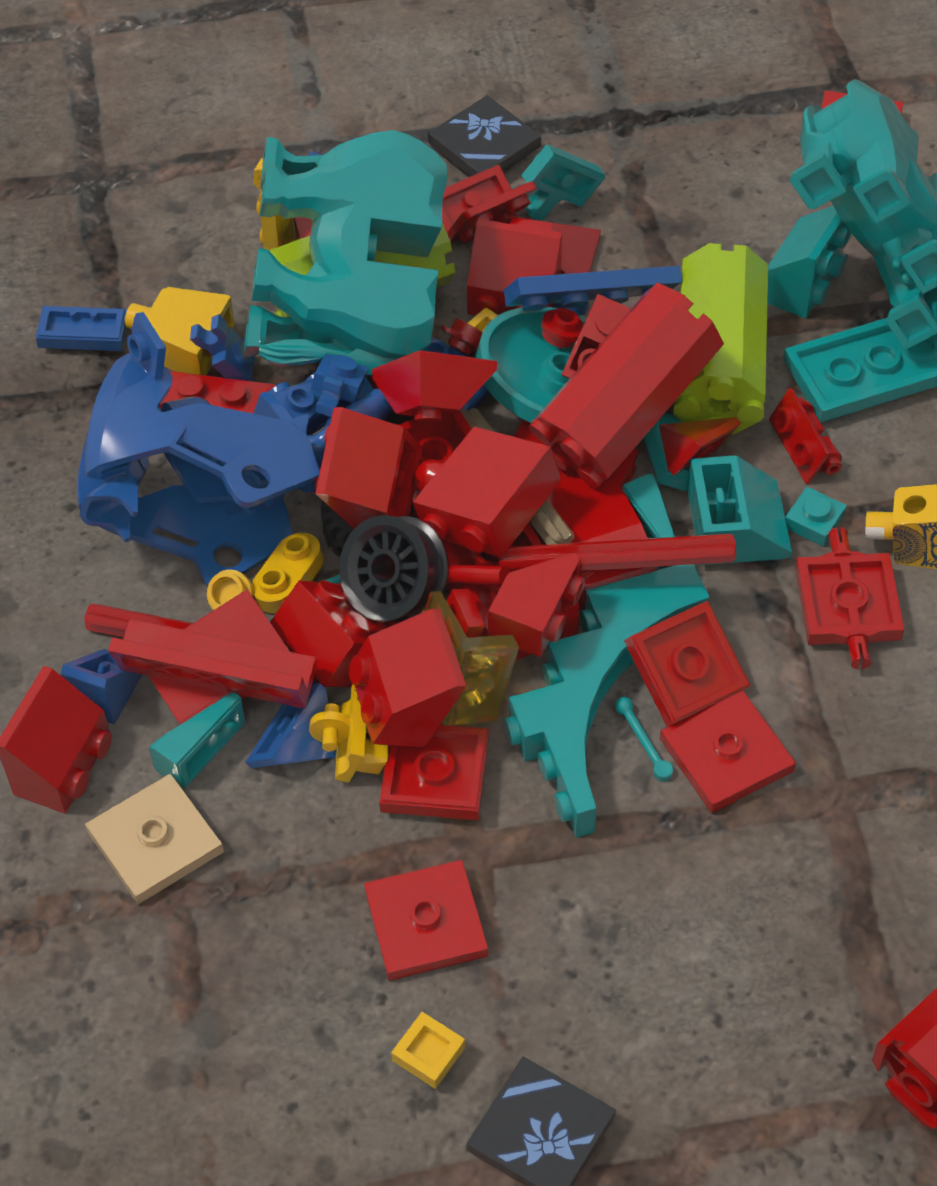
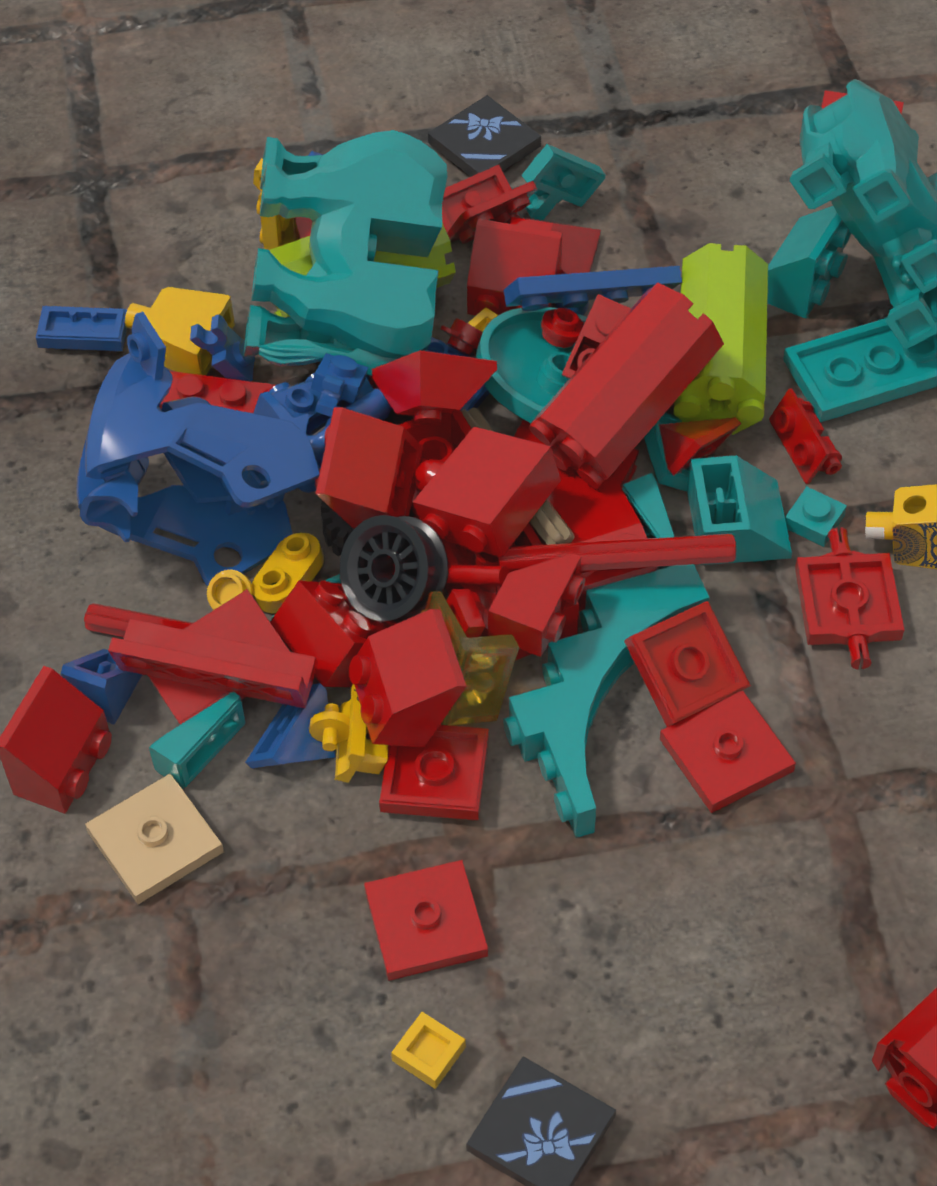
(662, 769): teal hinge -> none

